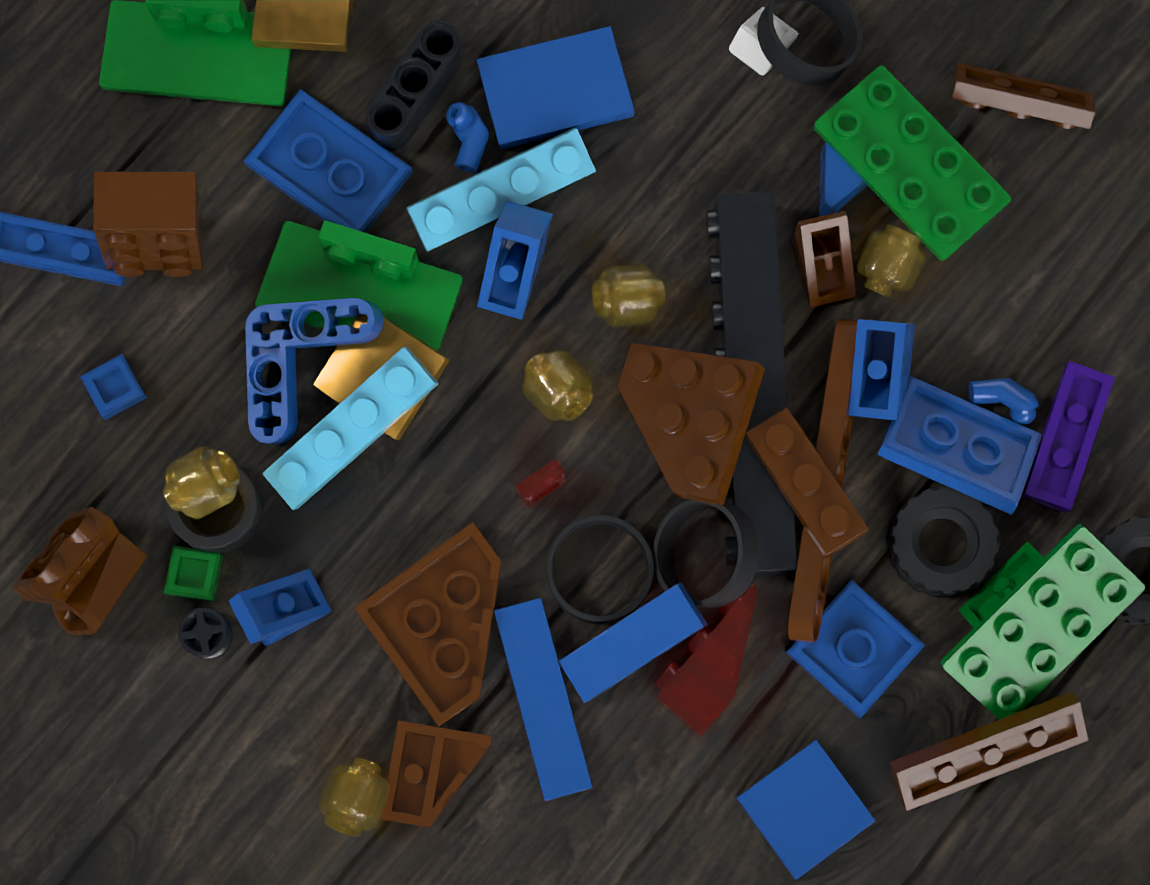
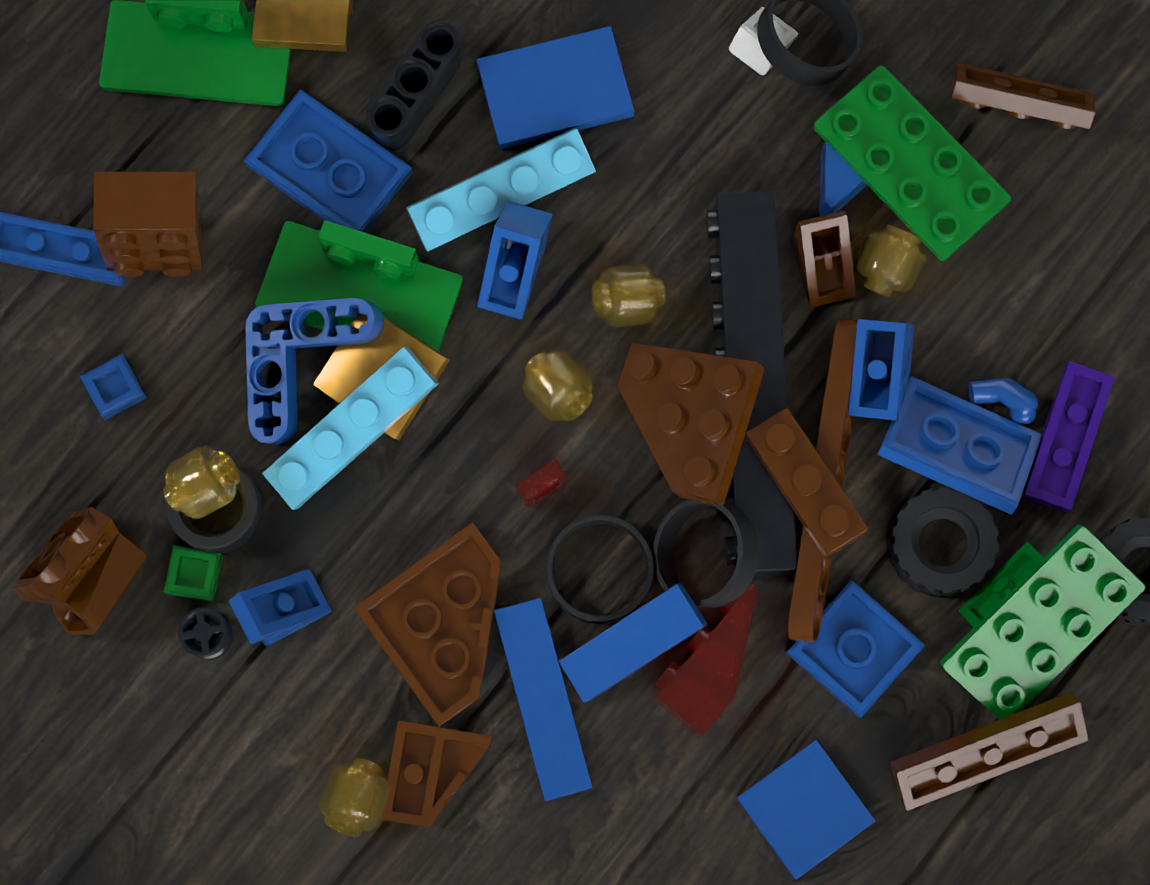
(472, 134): blue arm -> none

